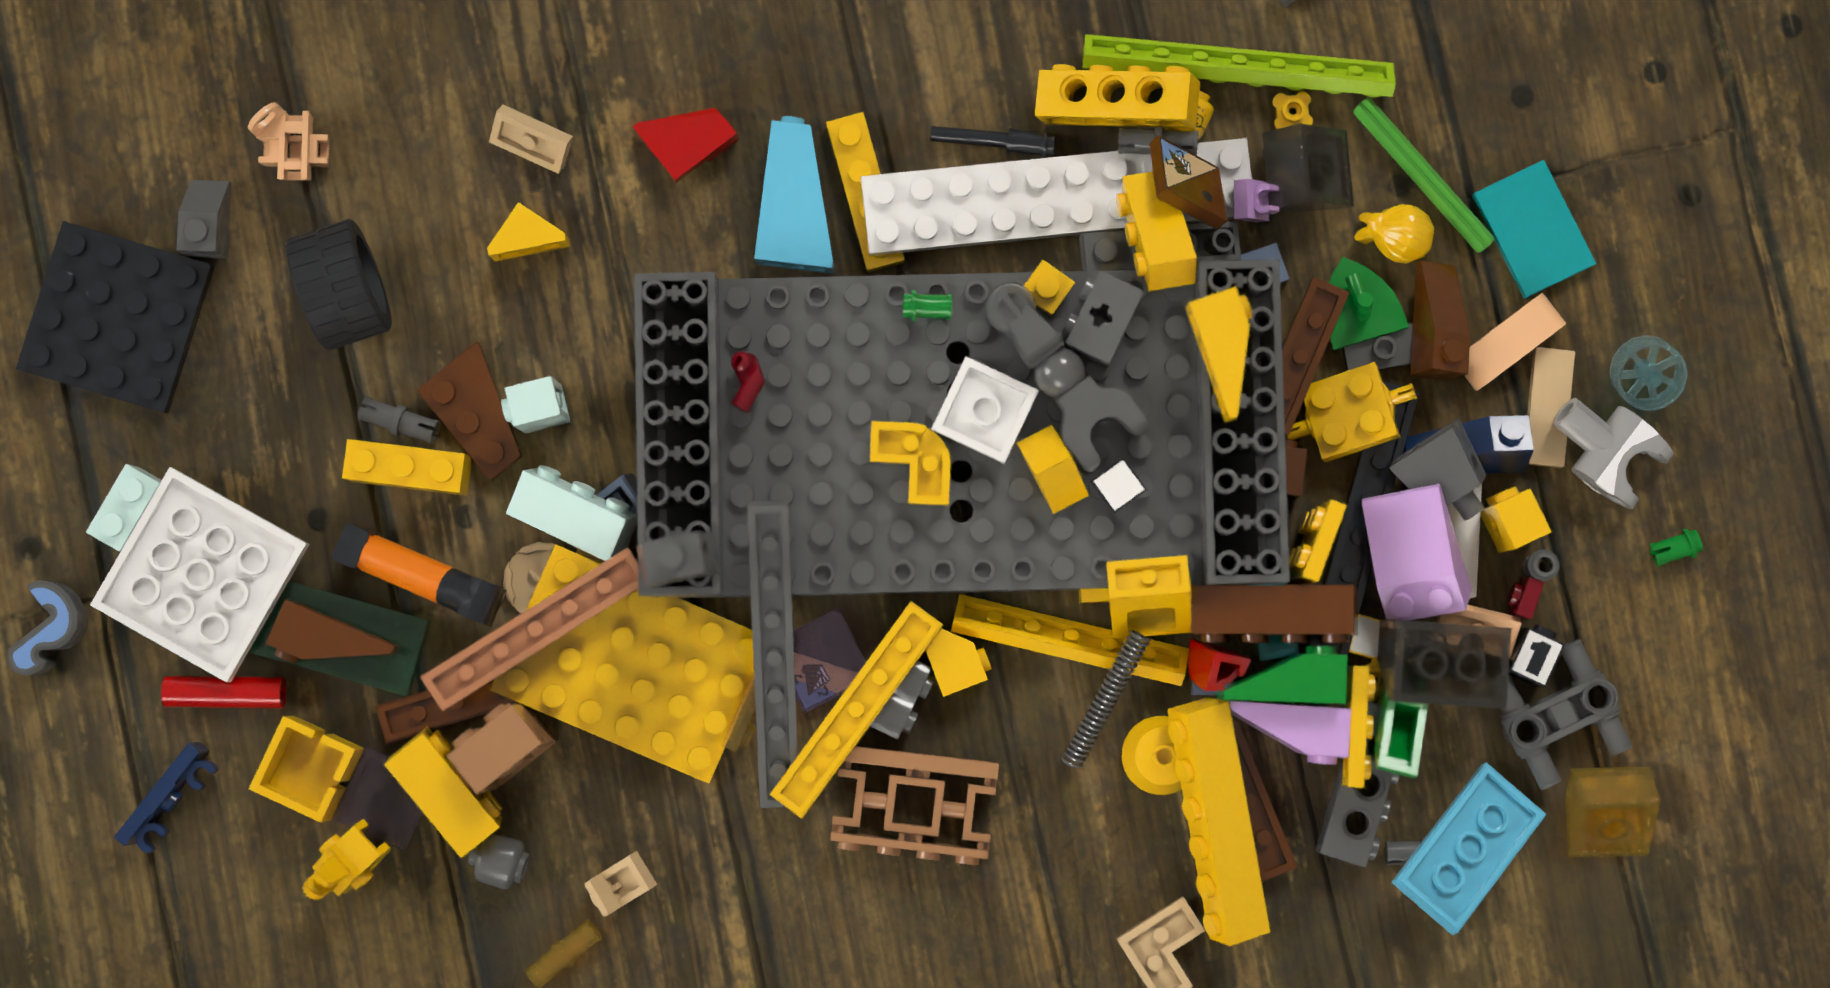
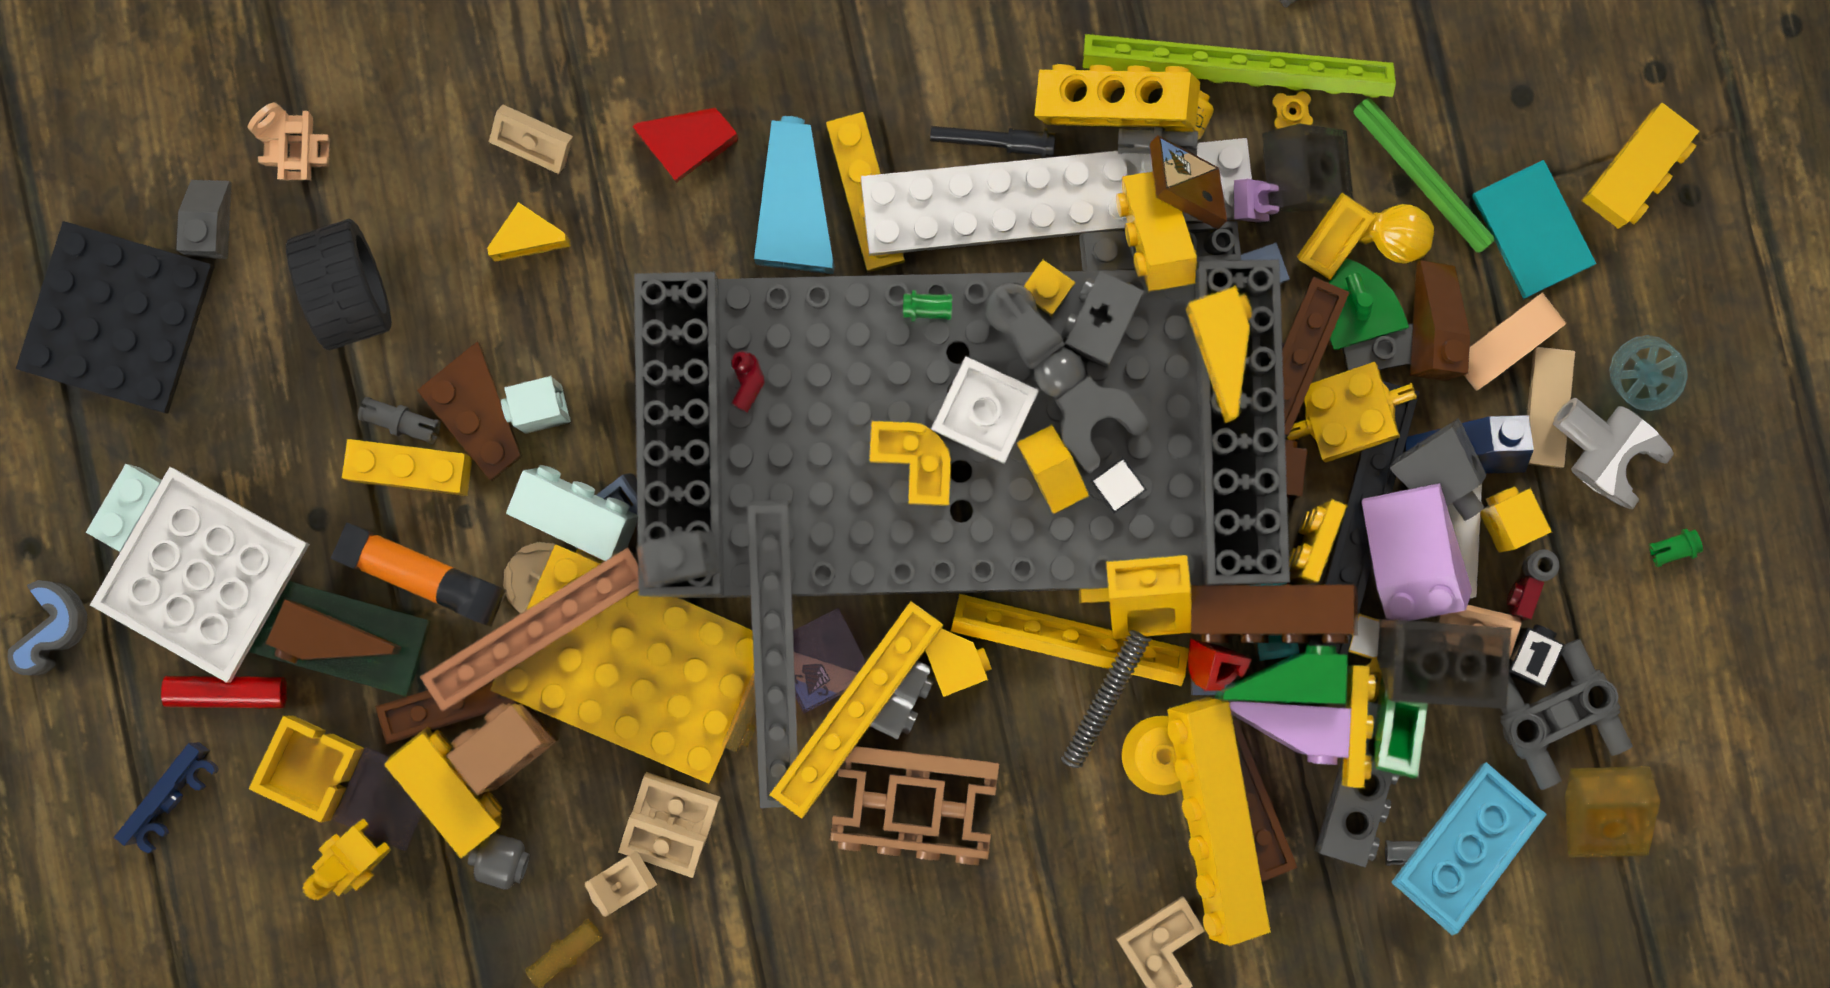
(669, 824): none -> tan slope
(1336, 236): none -> yellow tile
(1642, 167): none -> yellow brick

